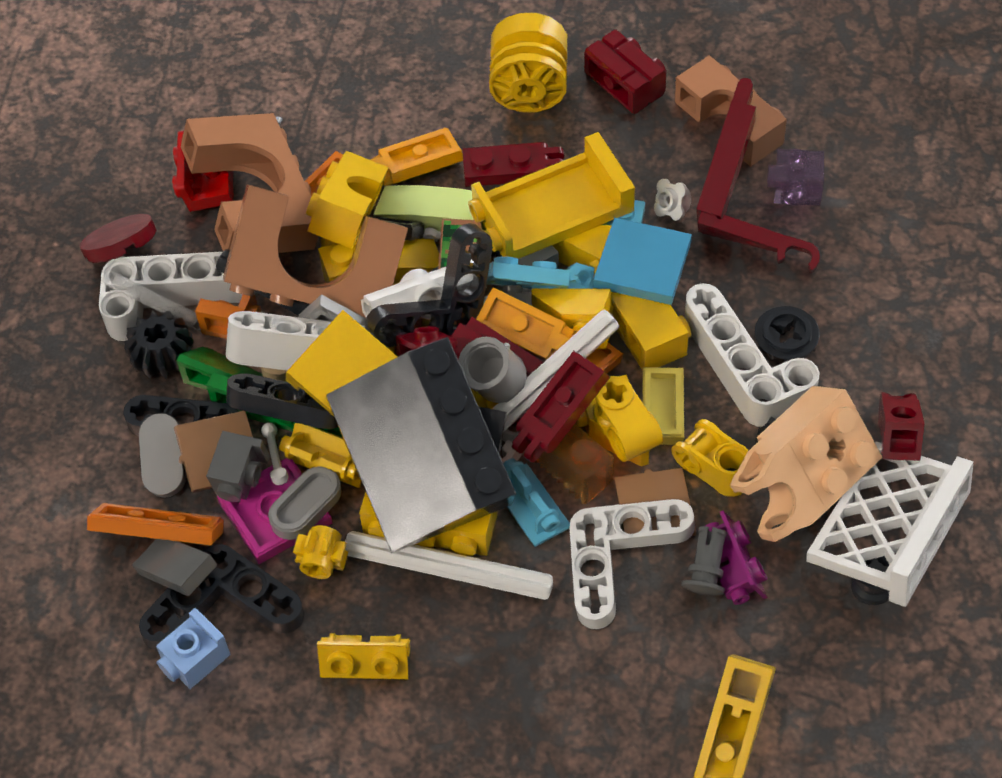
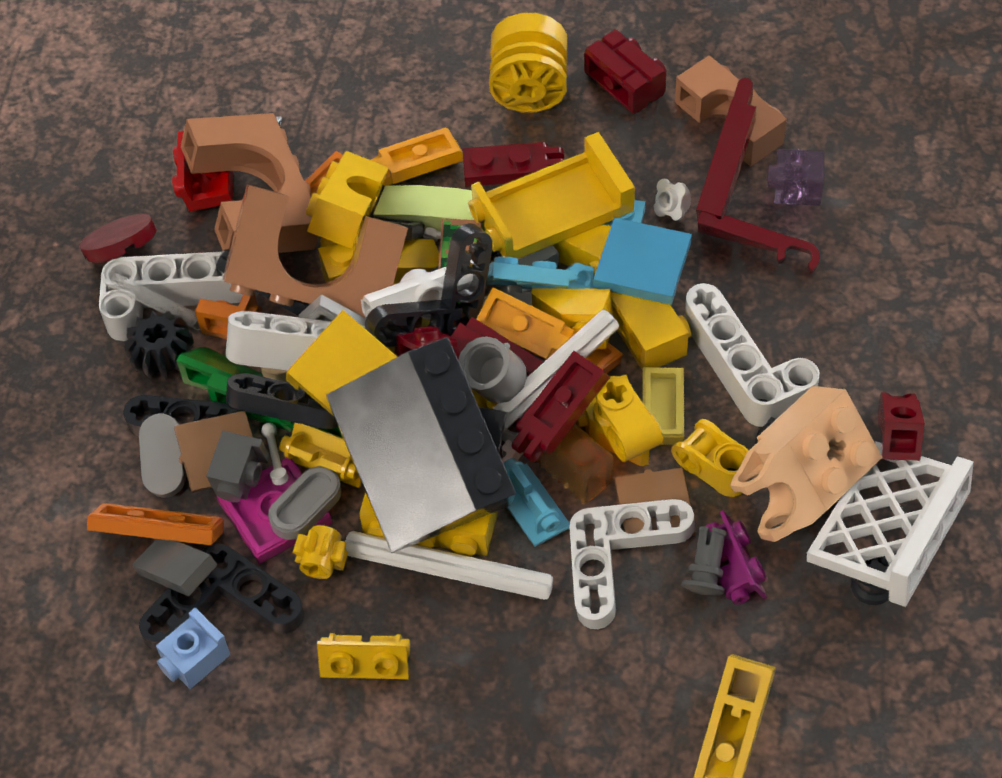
(779, 321): black gear -> none

